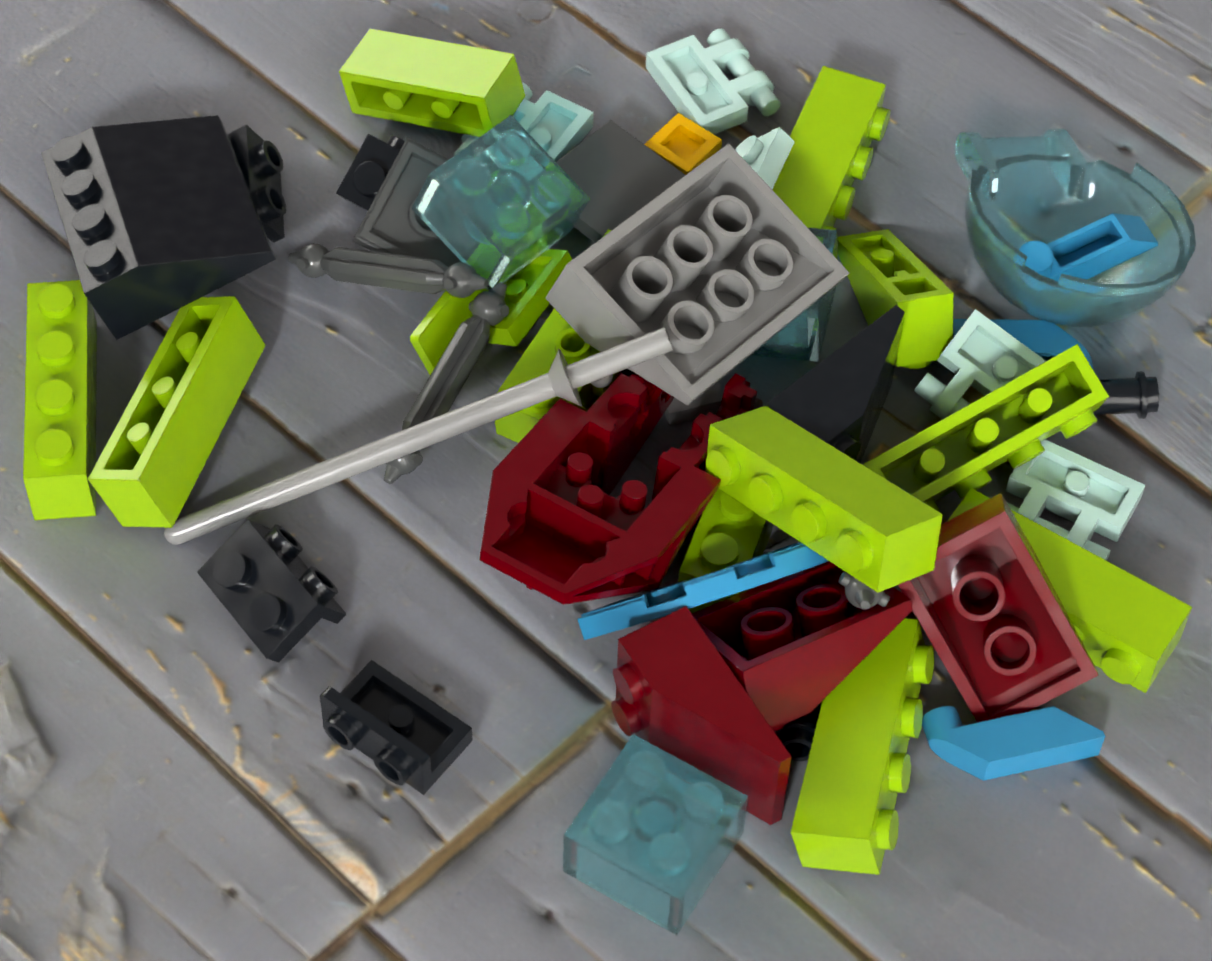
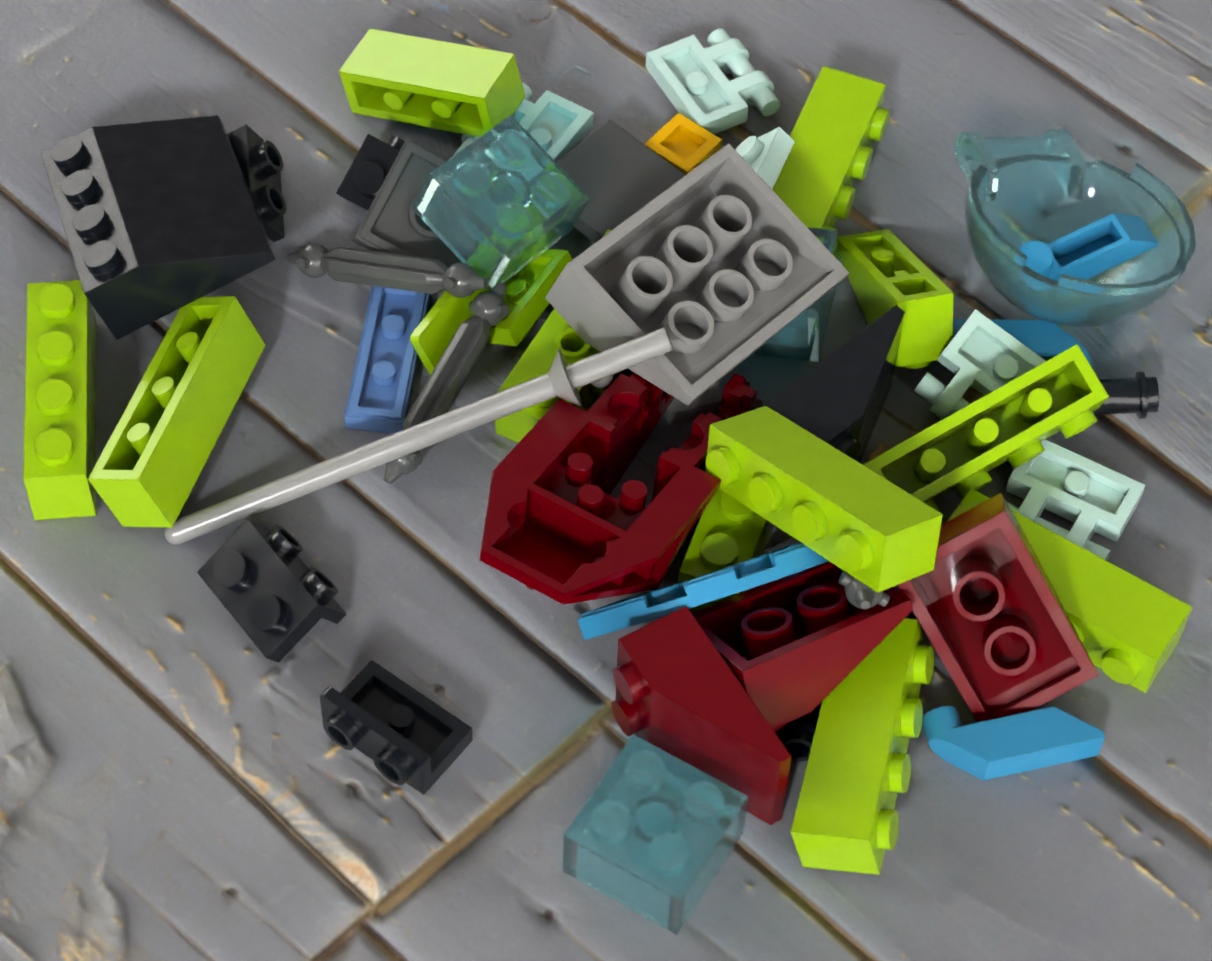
(386, 361): none -> medium blue tile

